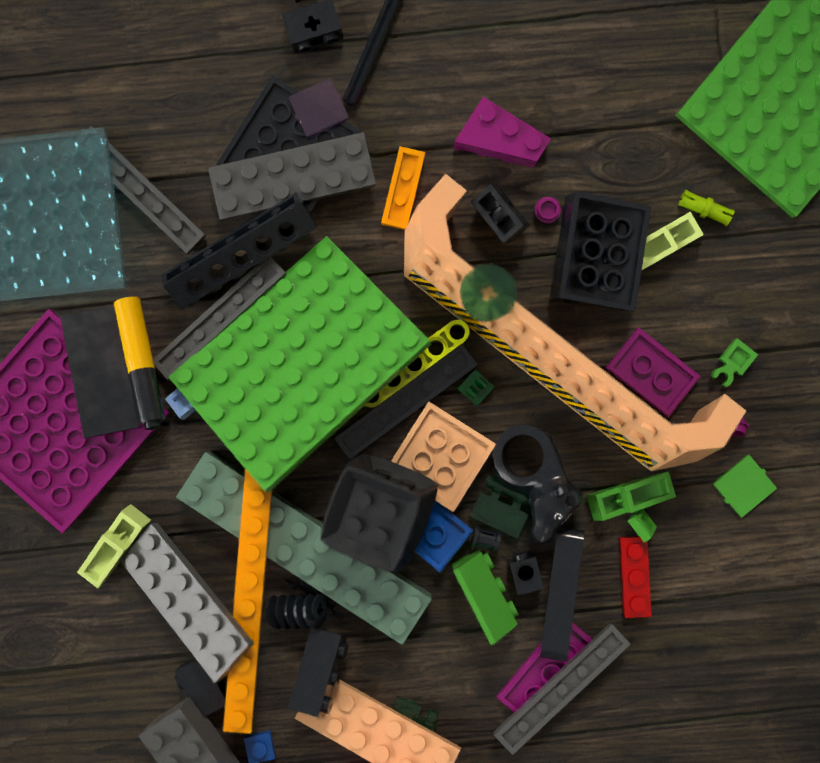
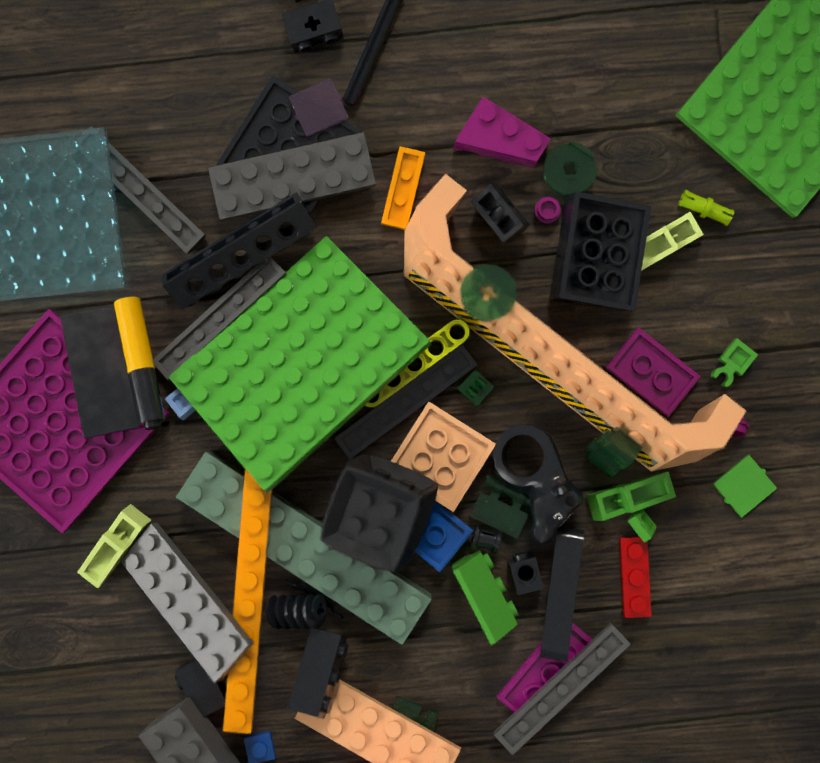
(566, 154): none -> clear green plate
(612, 451): none -> clear green brick

